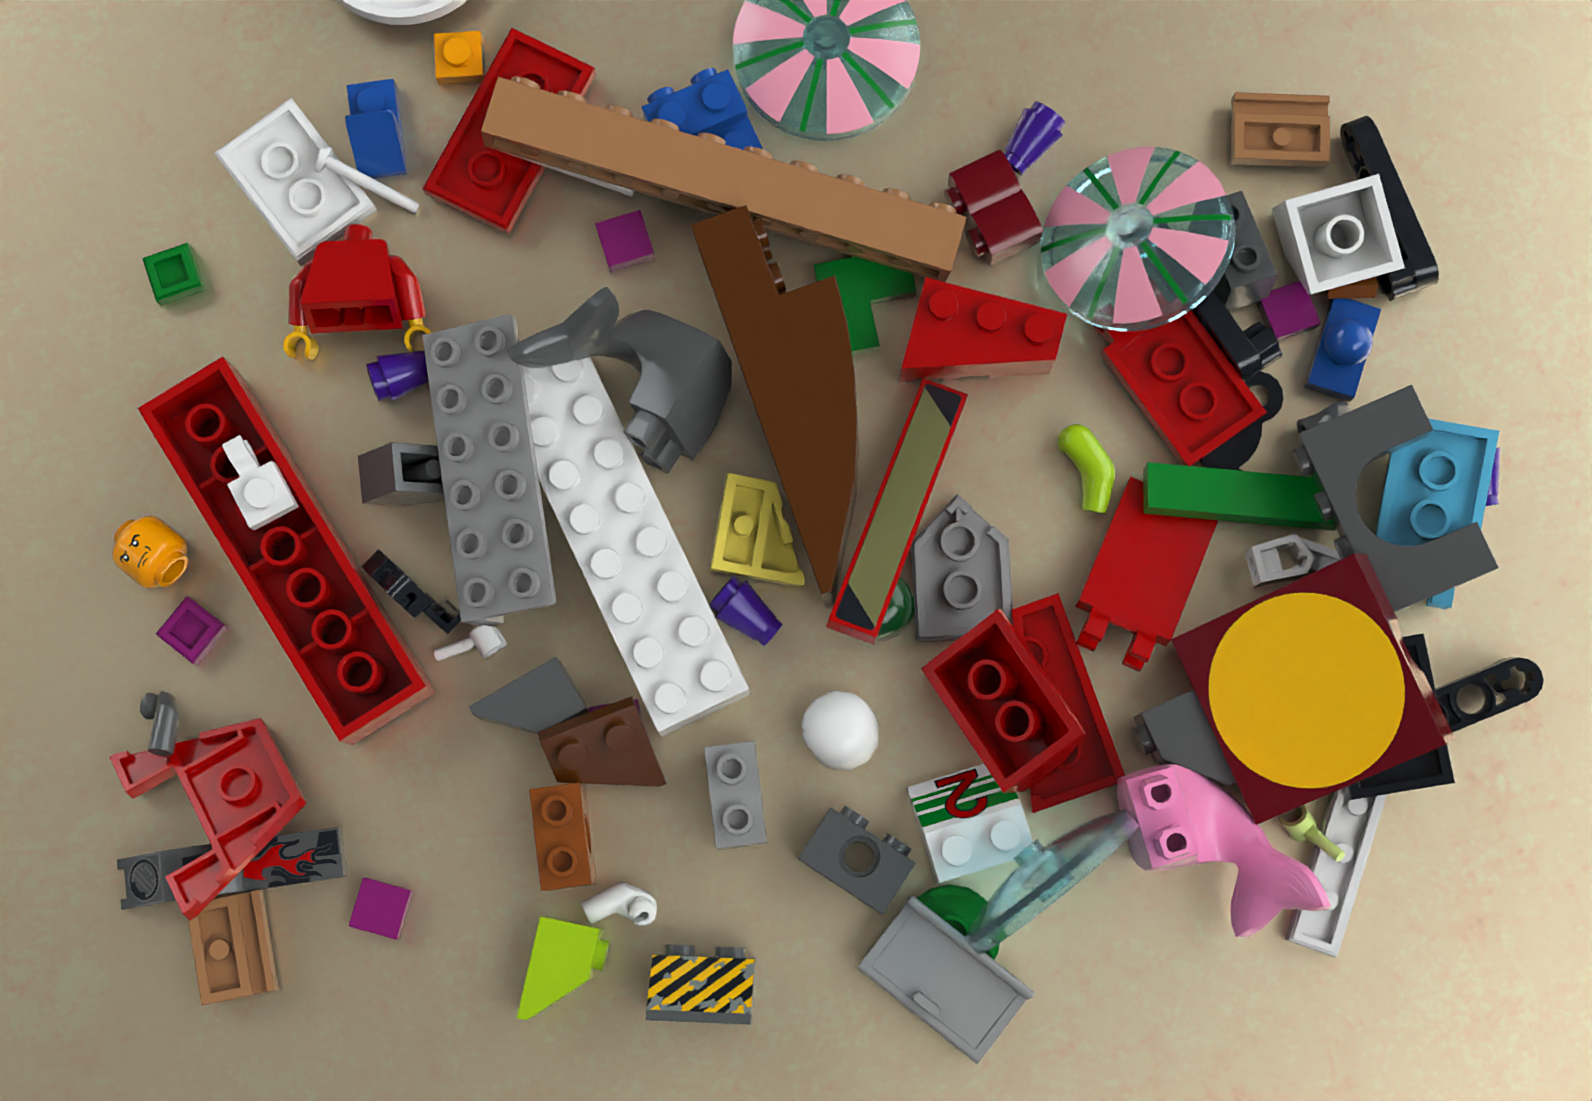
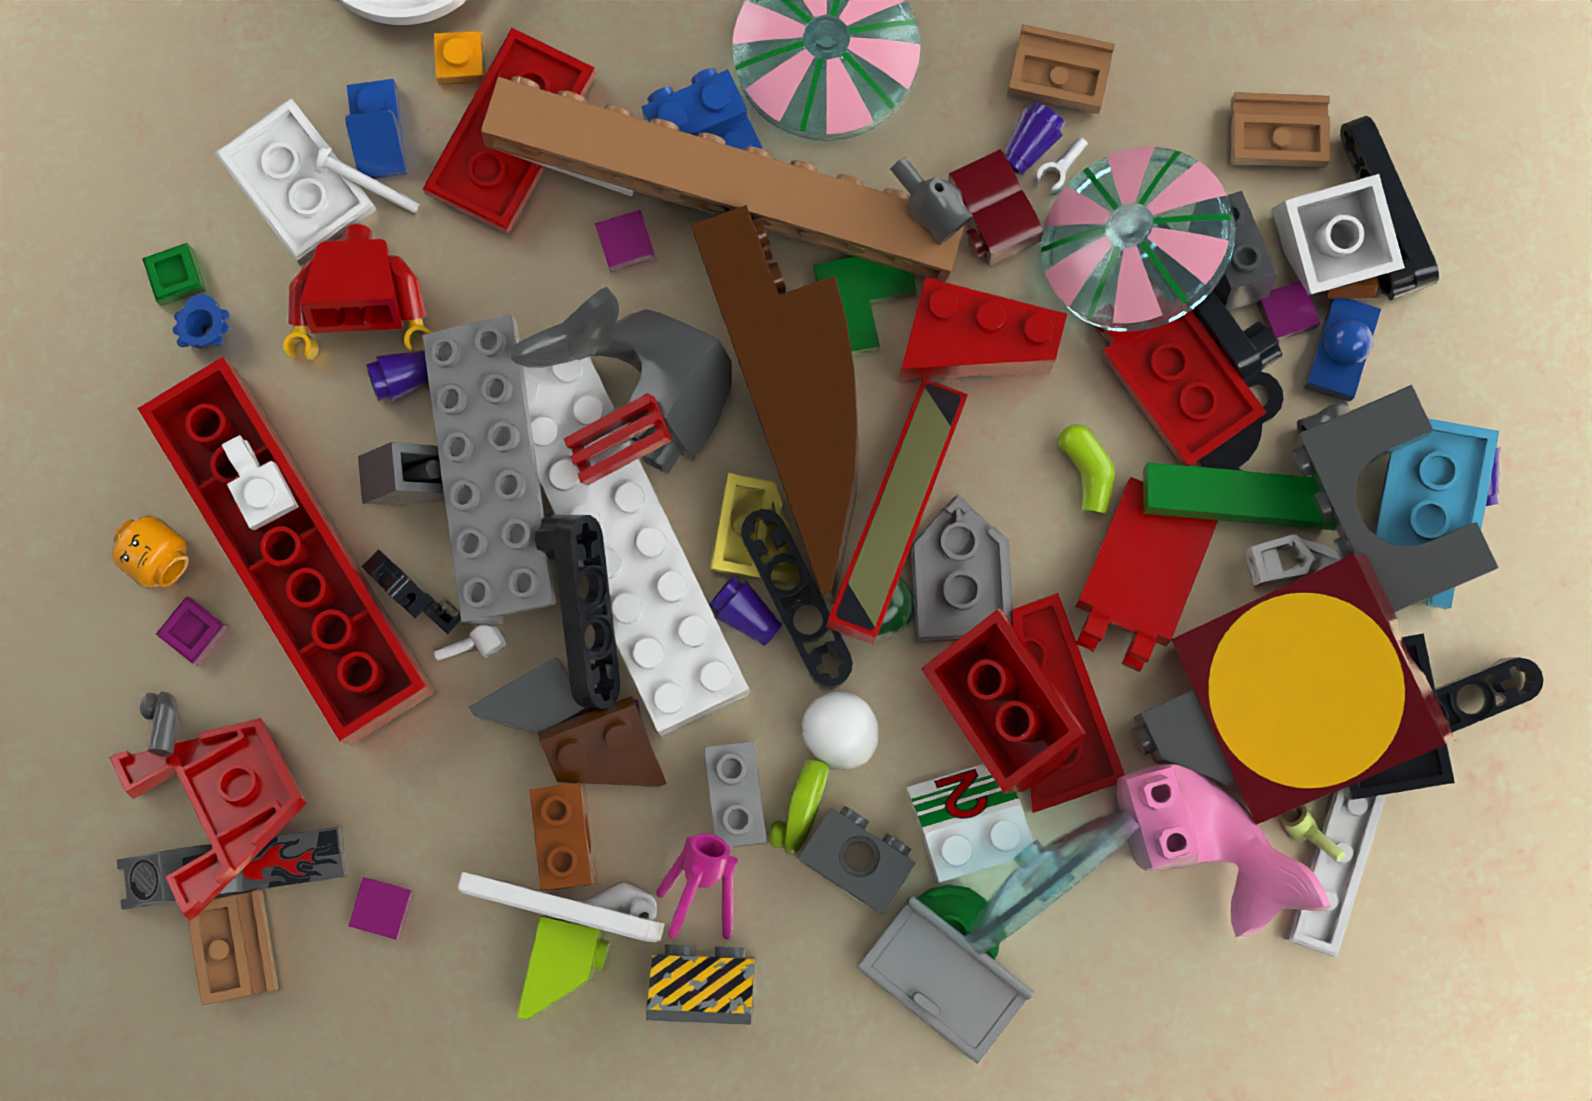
(194, 319): none -> blue animal
(561, 907): none -> white tile
(567, 541): none -> black beam
(582, 456): none -> red tile
(704, 862): none -> dark pink plant
(790, 601): none -> black beam
(802, 808): none -> lime arm
(932, 202): none -> dark grey piece
(1060, 69): none -> medium nougat plate
(1062, 164): none -> white hand

